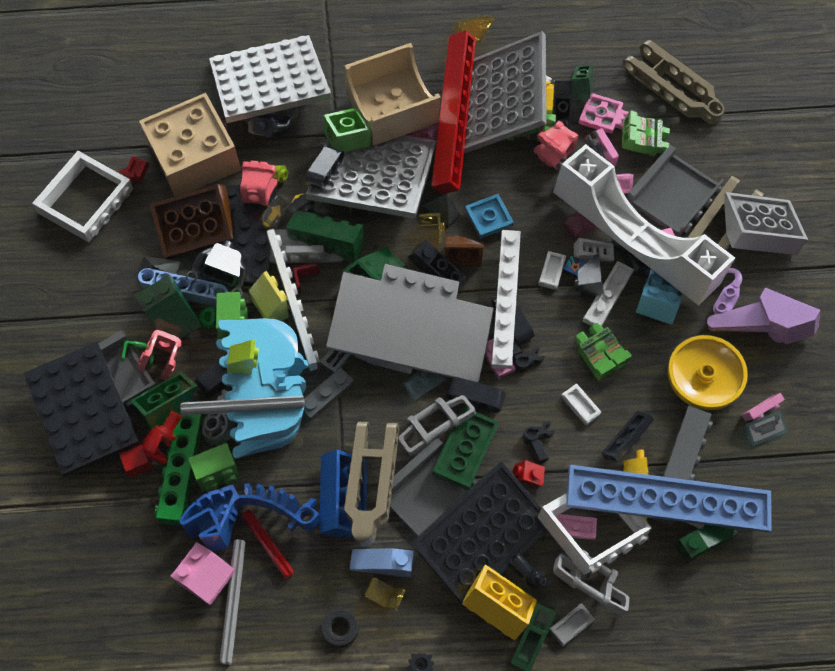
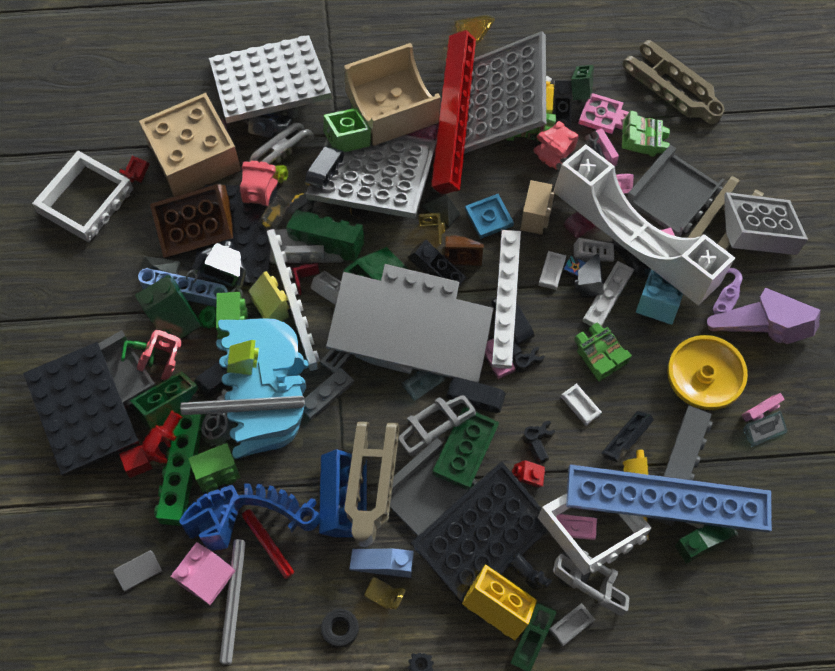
(137, 570): none -> light grey slope
(280, 145): none -> light grey piece
(326, 286): none -> light grey slope
(537, 207): none -> tan brick

